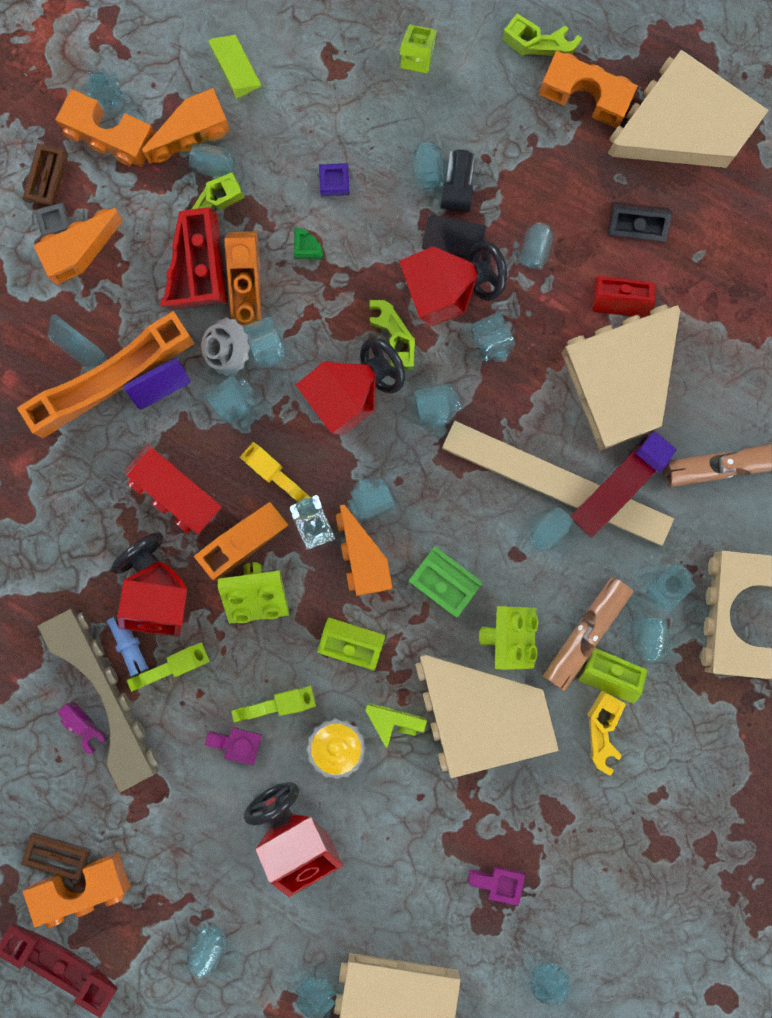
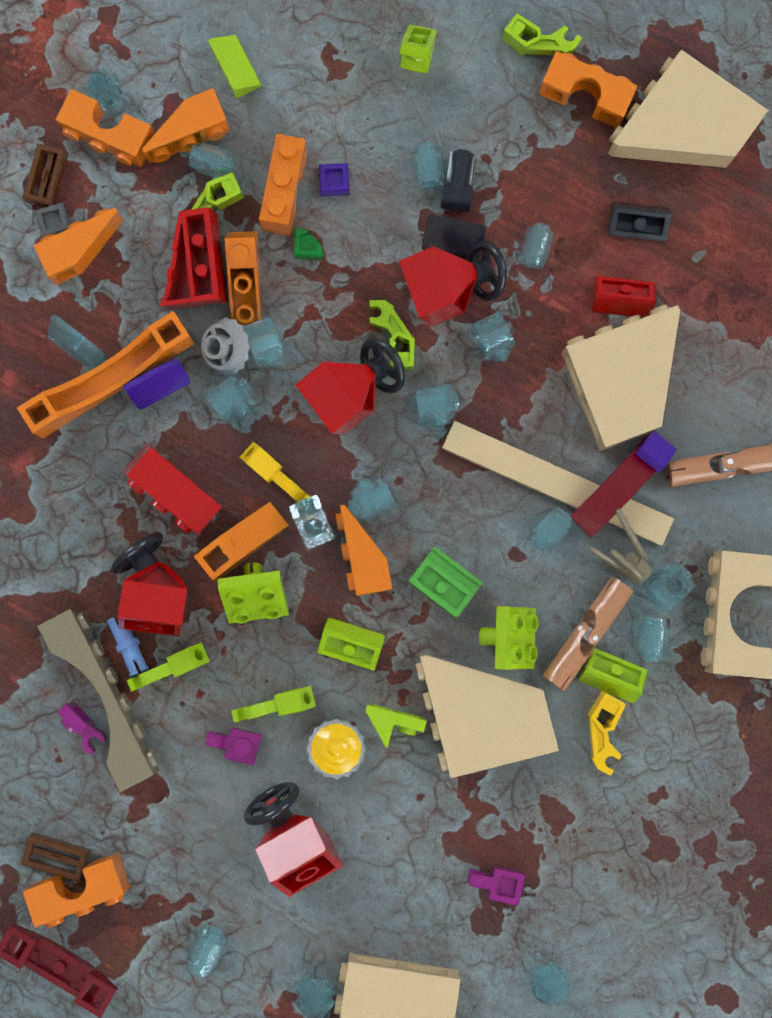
(282, 182): none -> orange arch
(632, 564): none -> dark tan plant

